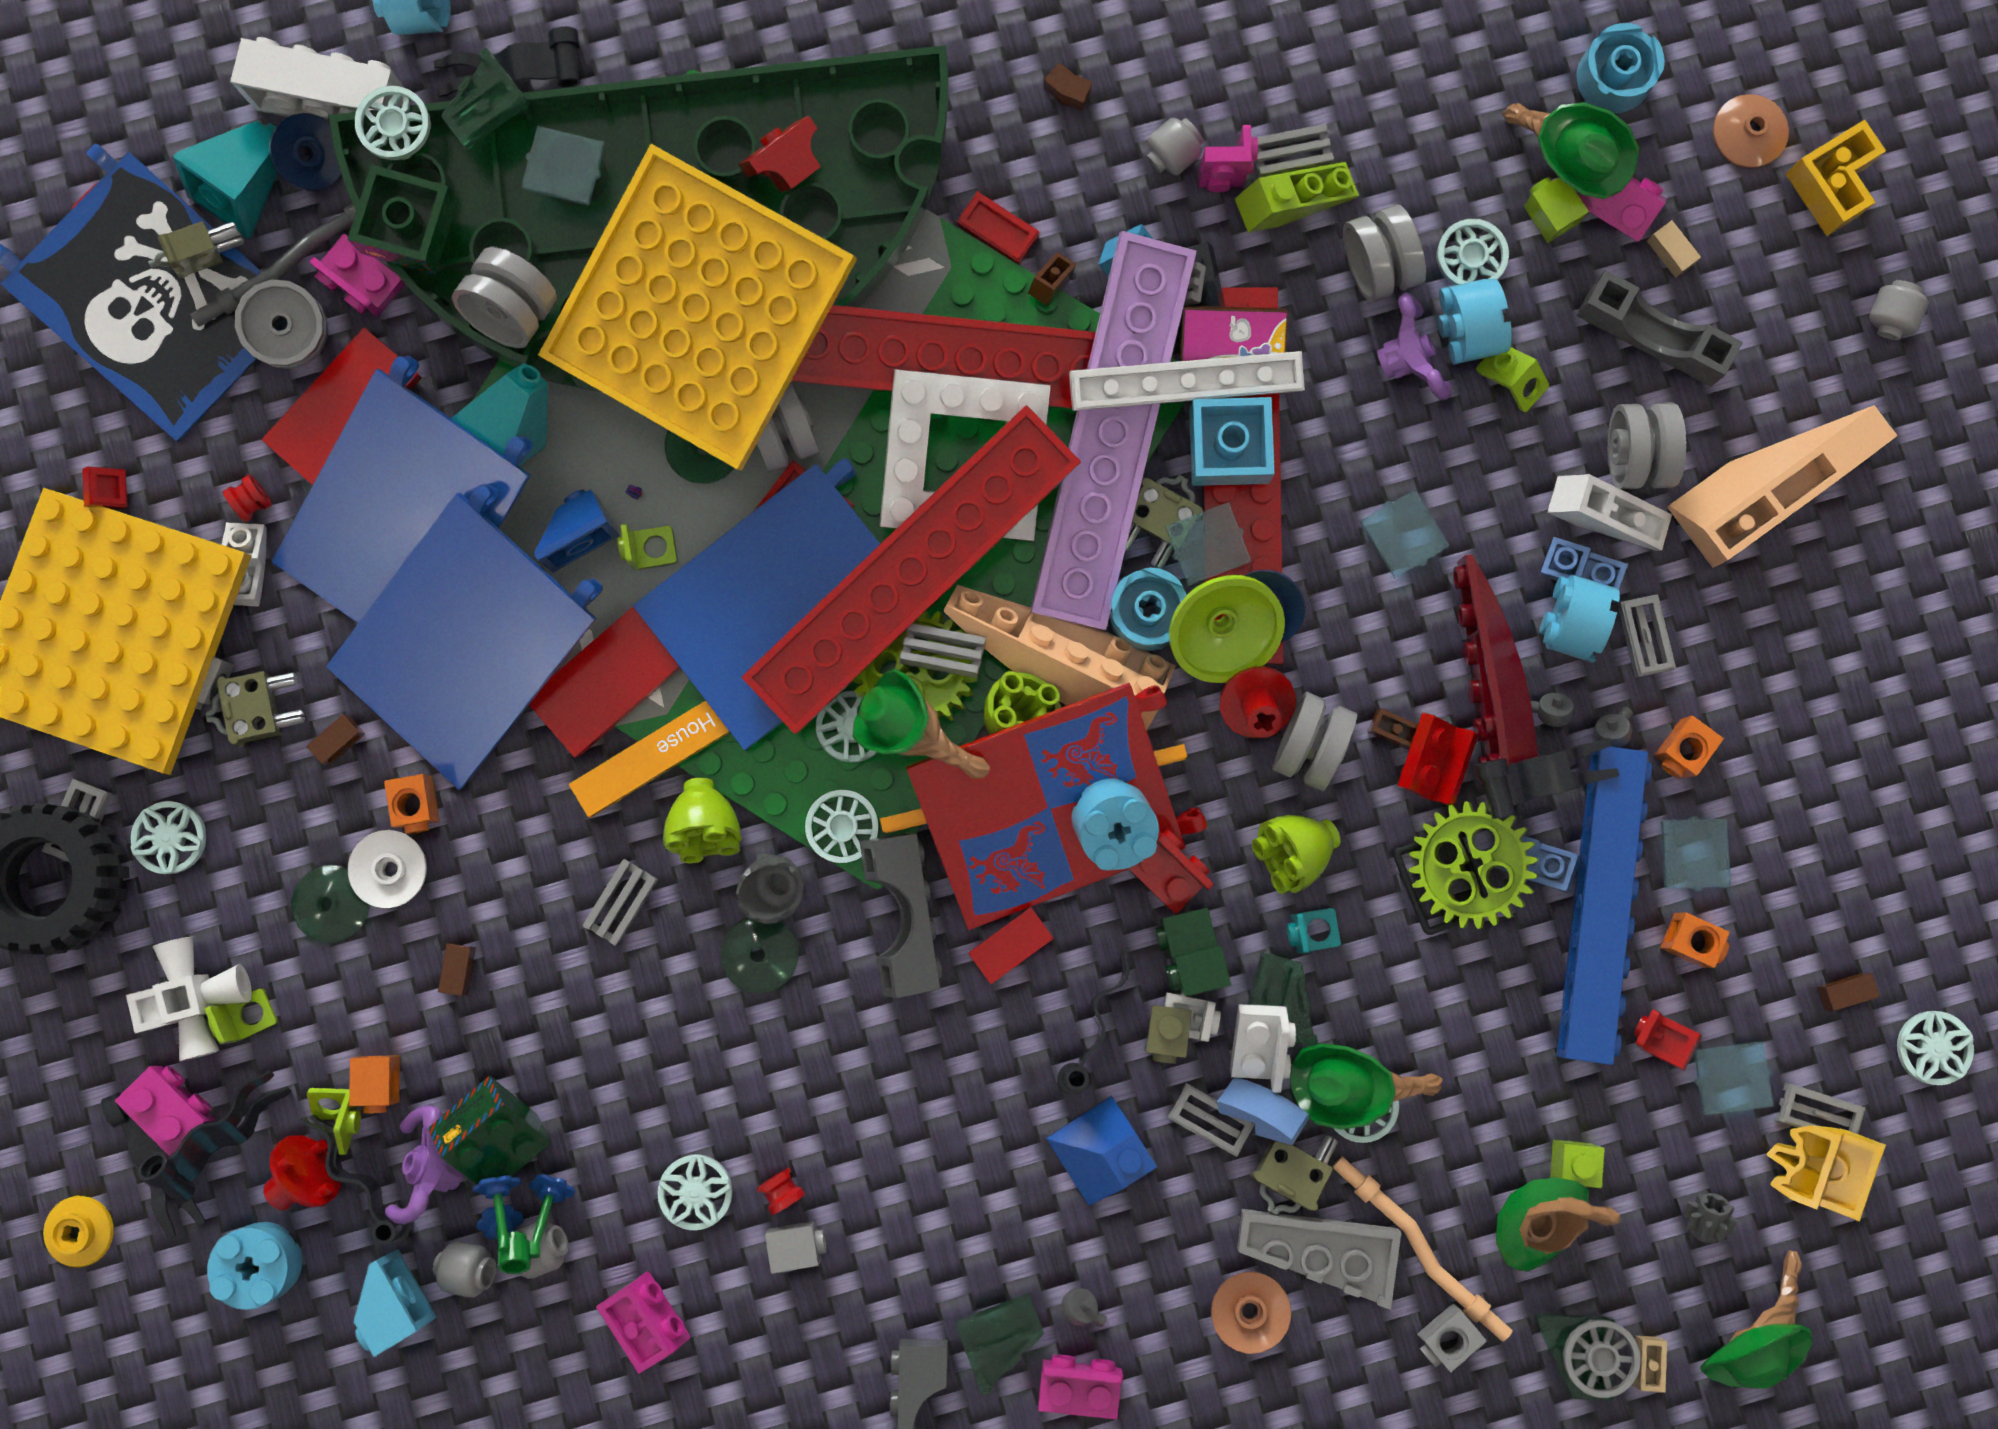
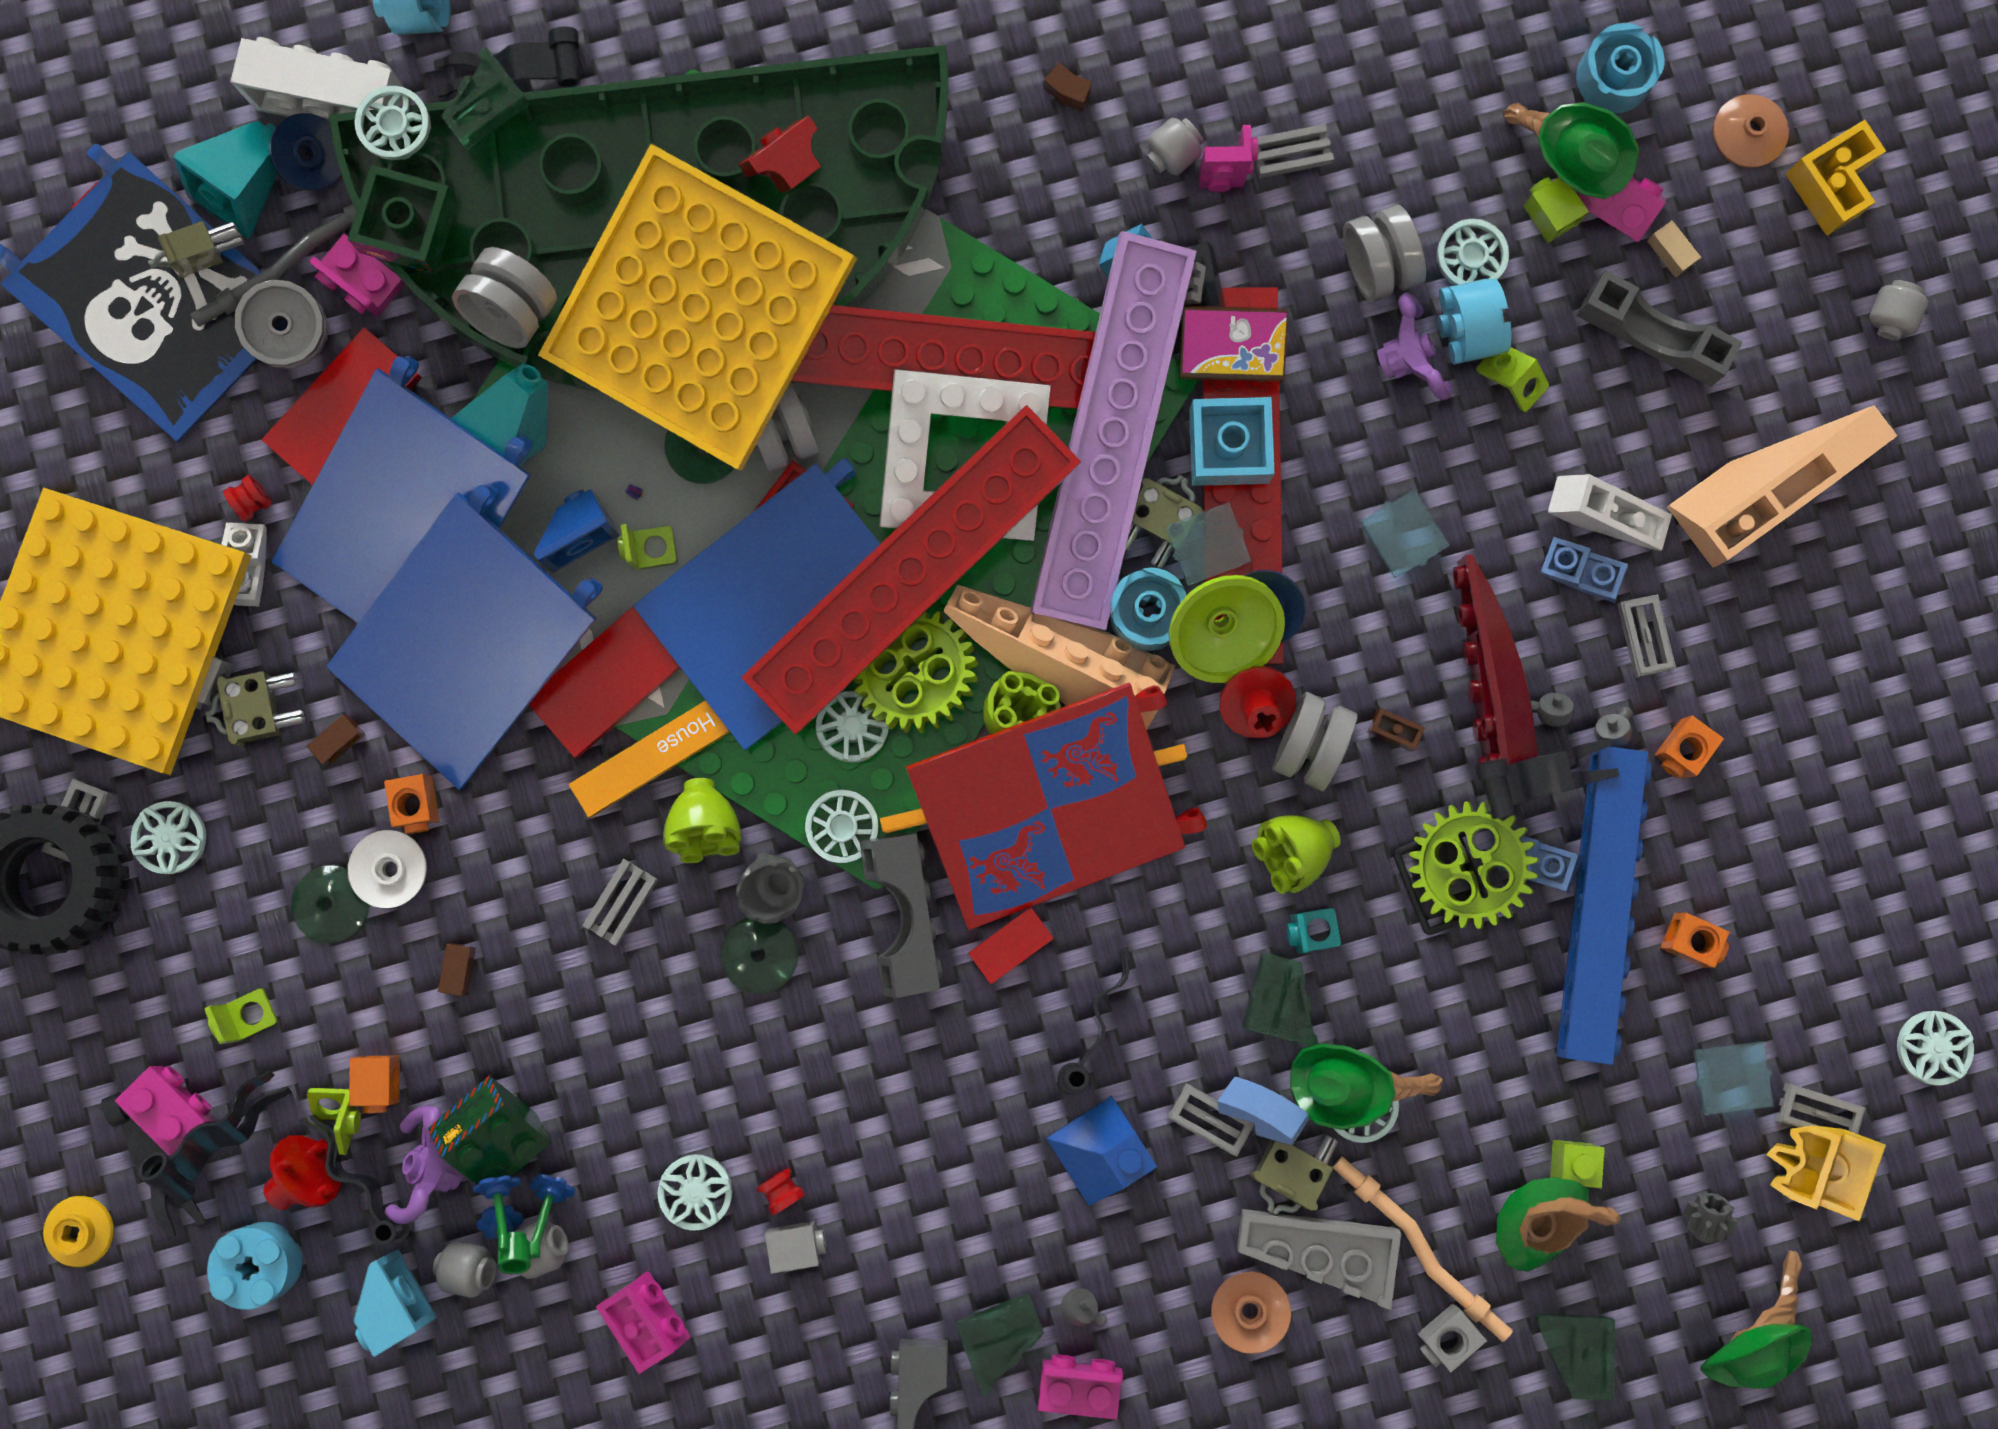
(104, 487): red tile -> none
(186, 997): white brick -> none
(563, 165): clear light blue piece -> none
(901, 721): green hat -> none
(943, 636): light grey tile -> none
(998, 228): red tile -> none
(1052, 278): reddish brown piece -> none
(1118, 844): medium azure brick -> none
(1168, 1033): olive bracket -> none
(1171, 874): red bracket -> none
(1186, 381): white tile -> none
(1193, 952): dark green brick -> none
(1203, 1016): white bracket -> none
(1262, 1044): white bracket -> none
(1294, 195): lime slope -> none
(1437, 760): red bracket -> none
(1580, 617): medium azure brick -> none
(1601, 1358): light grey wheel -> none
(1646, 445): light grey wheel -> none
(1652, 1365): tan piece -> none
(1666, 1039): red bracket -> none
(1695, 853): clear light blue piece -> none
(1848, 991): reddish brown piece -> none

